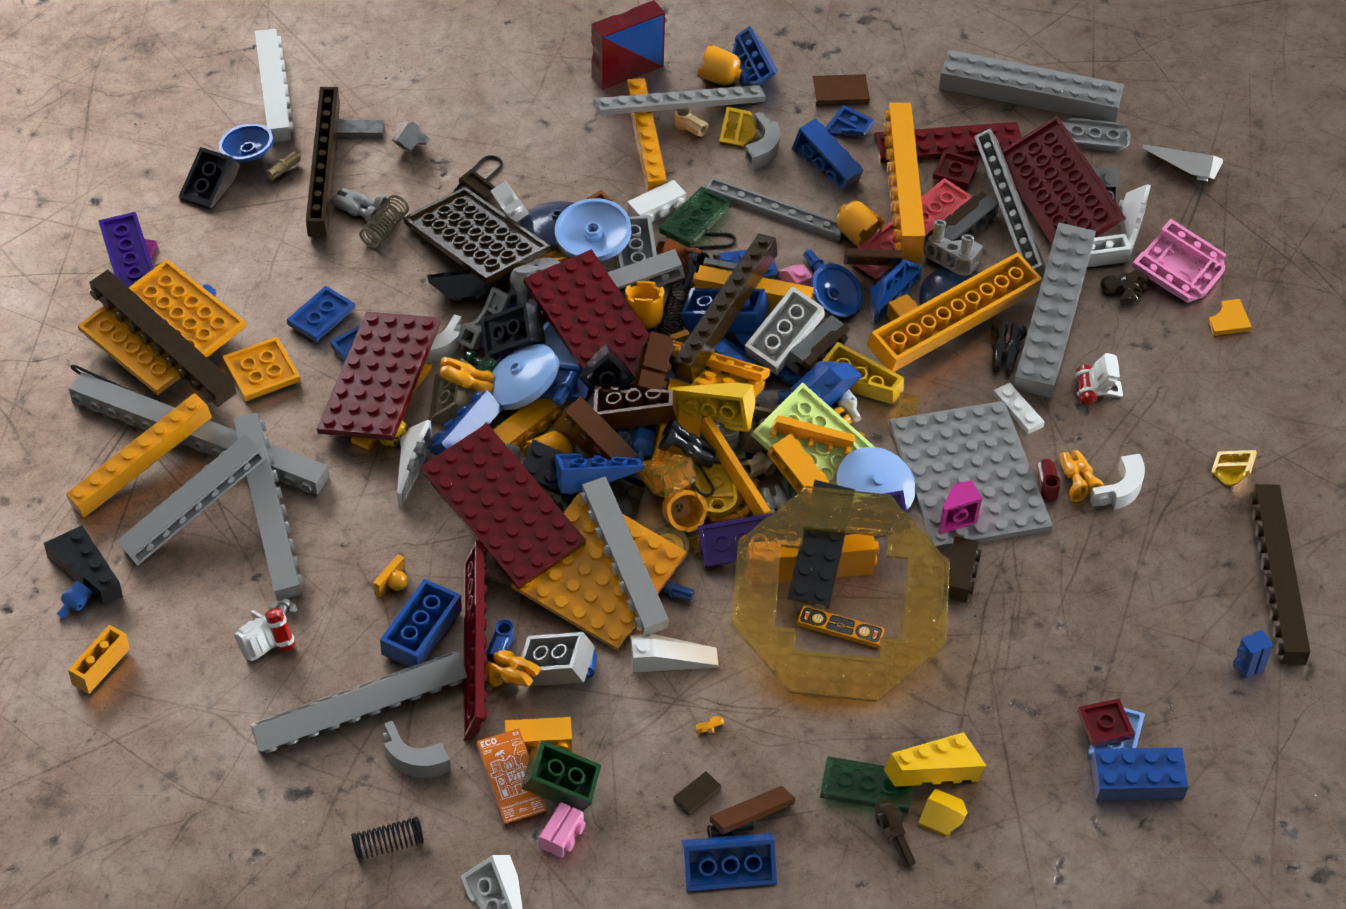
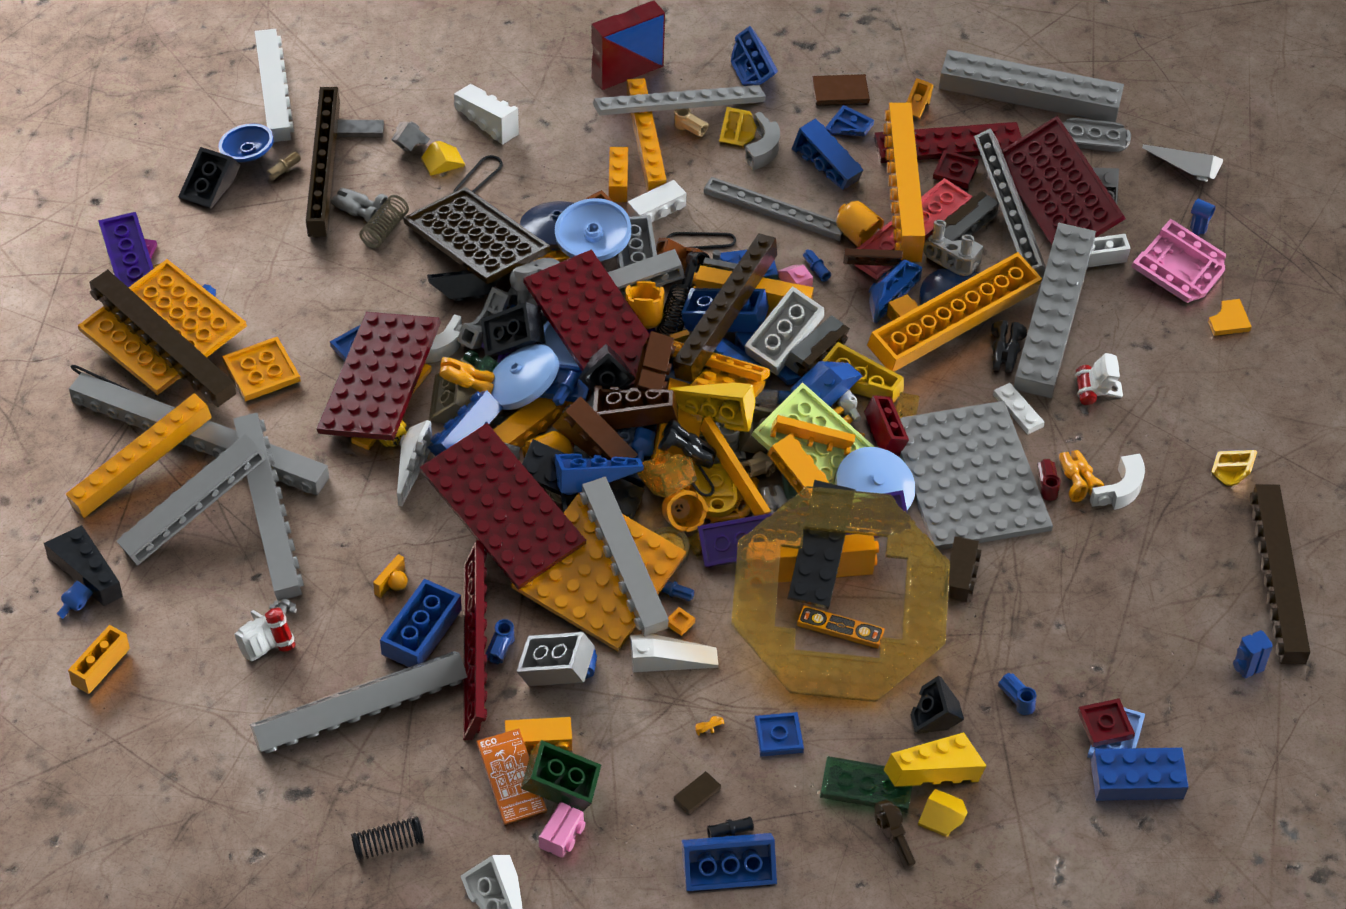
(320, 314): blue plate -> none
(412, 761): light grey arch -> none
(441, 158): none -> yellow slope
(477, 184): dark brown tile -> none
(488, 113): none -> white wedge
(509, 202): white arch -> none
(510, 669): light orange piece -> none
(618, 174): none -> light orange brick
(680, 621): none -> light orange plate
(695, 217): clear green plate -> none
(720, 66): light orange cylinder -> none
(752, 809): reddish brown tile -> none
(779, 734): none -> blue tile
(836, 290): blue dish -> none
(886, 424): none -> dark red brick
(920, 96): none -> light orange slope
(936, 709): none -> black slope
(960, 507): dark pink slope -> none
(1022, 696): none -> blue piece
(1128, 283): dark brown animal -> none
(1133, 209): white wedge -> none
(1202, 213): none -> blue piece

